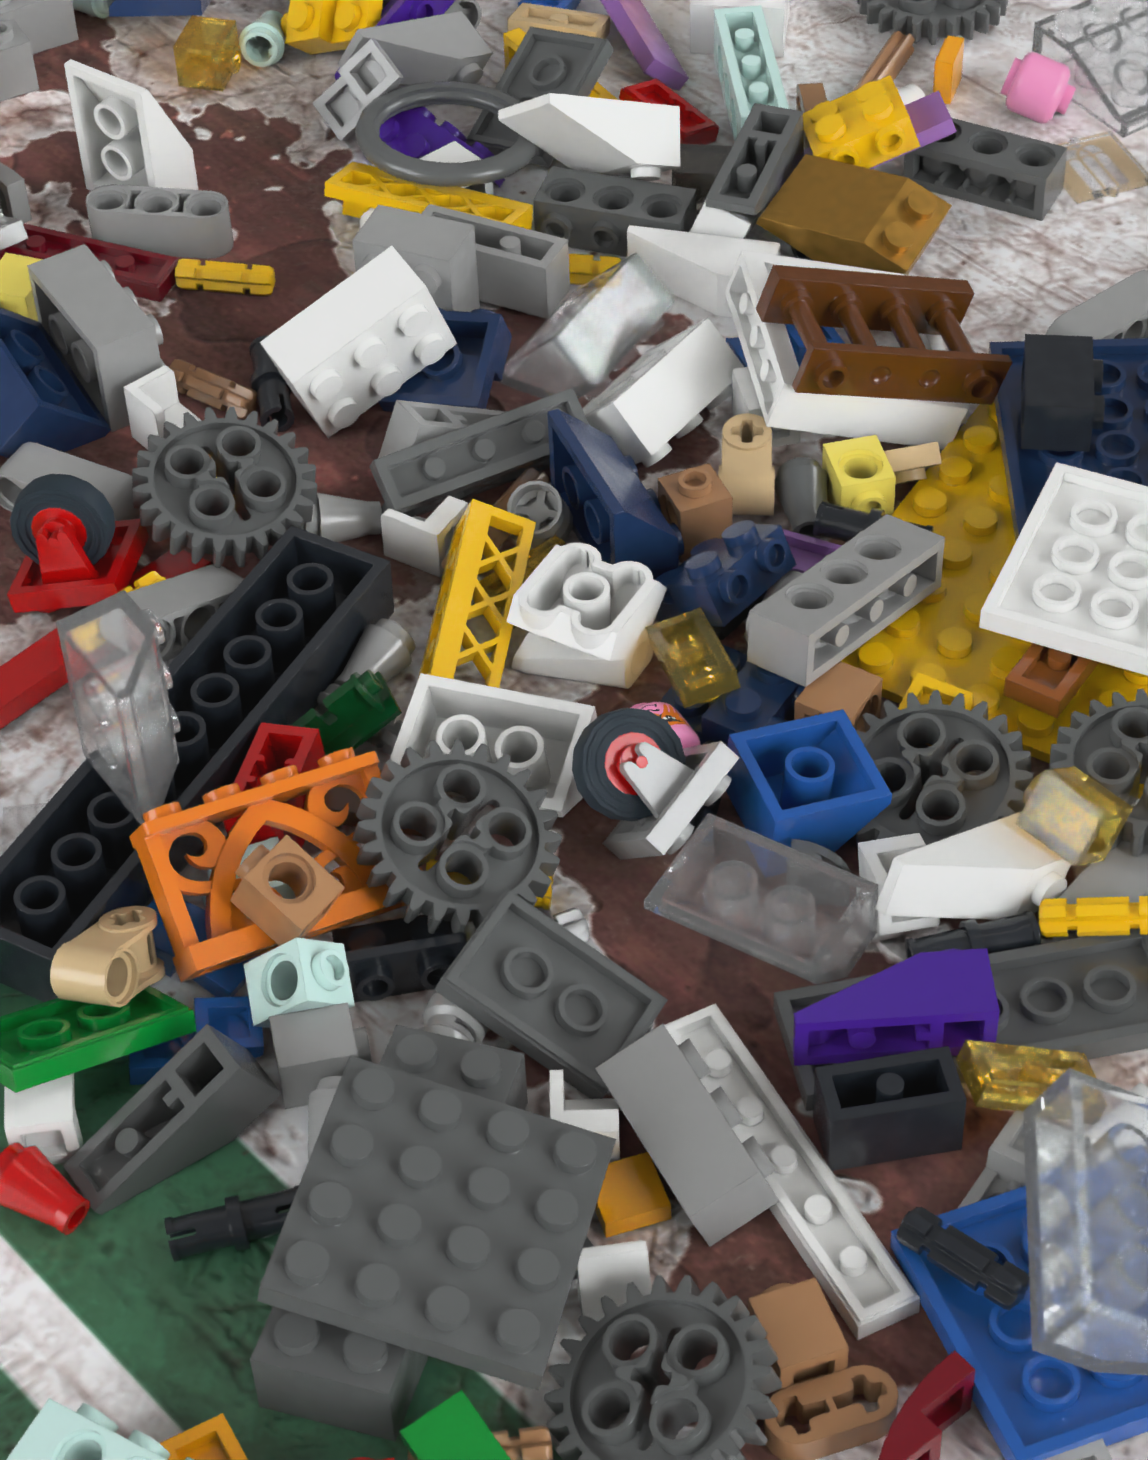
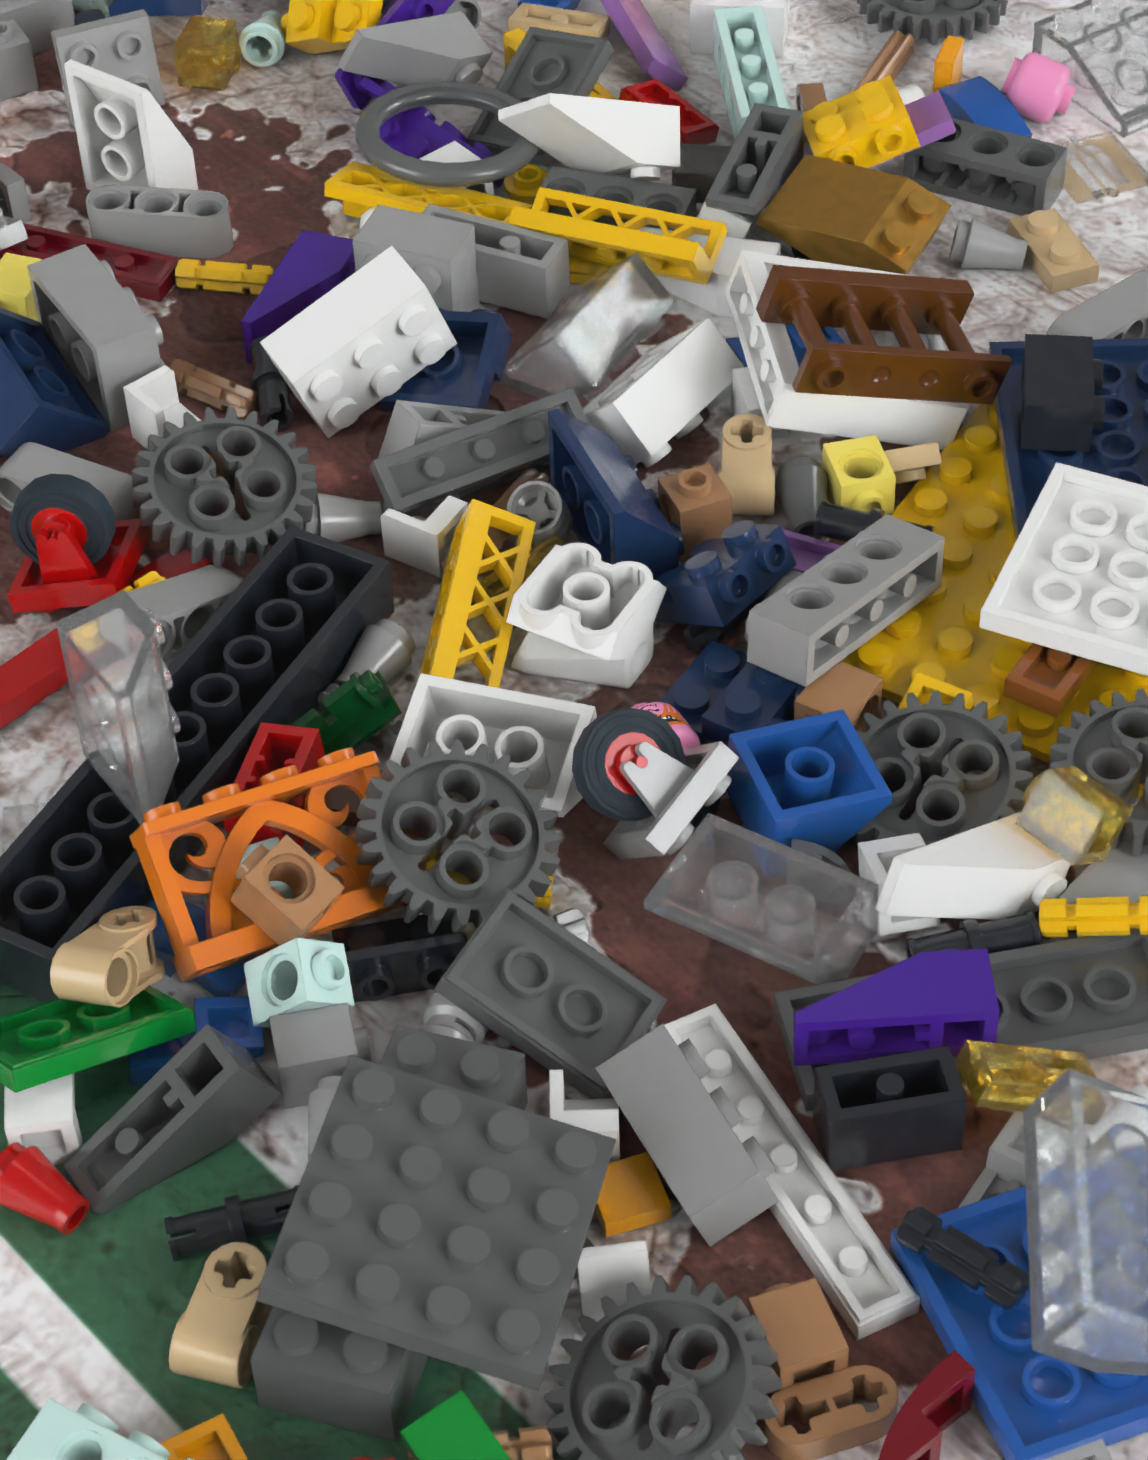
(113, 45): none -> light grey plate
(222, 1318): none -> tan piece
(305, 274): none -> dark purple slope
(362, 80): light grey slope -> none
(525, 183): none -> yellow plate
(609, 244): none -> yellow fence
(693, 658): clear yellow plate -> none
(984, 105): none -> blue slope
(986, 247): none -> light grey cone
(1054, 250): none -> tan plate

